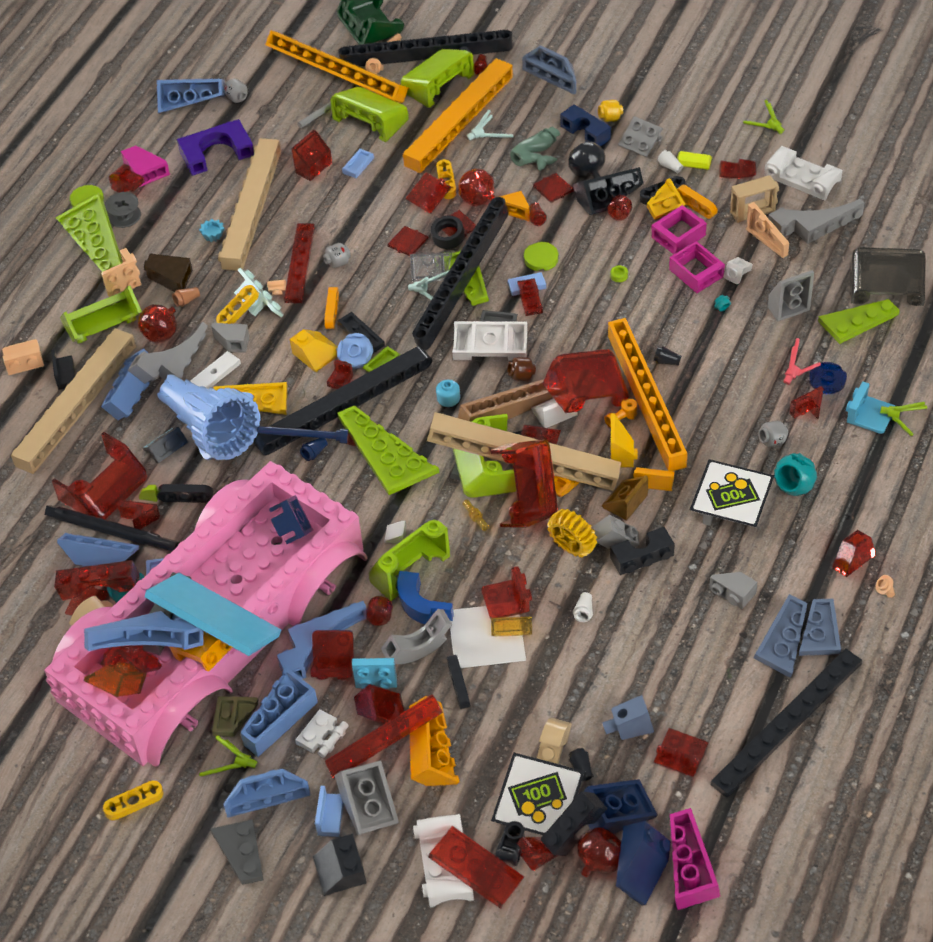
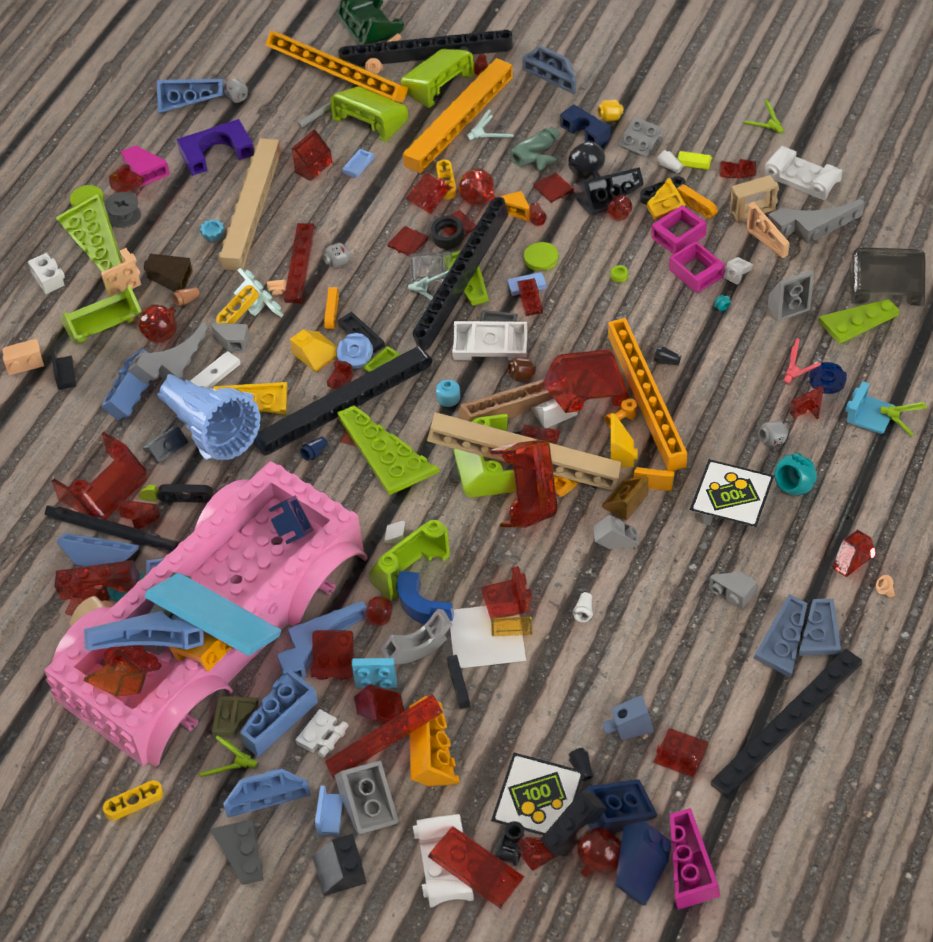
(46, 273): none -> white brick
(73, 401): tan brick -> none
(340, 435): dark blue piece -> none
(475, 515): clear yellow bar -> none
(552, 739): tan brick -> none
(572, 533): yellow gear -> none
(628, 558): black arch -> none

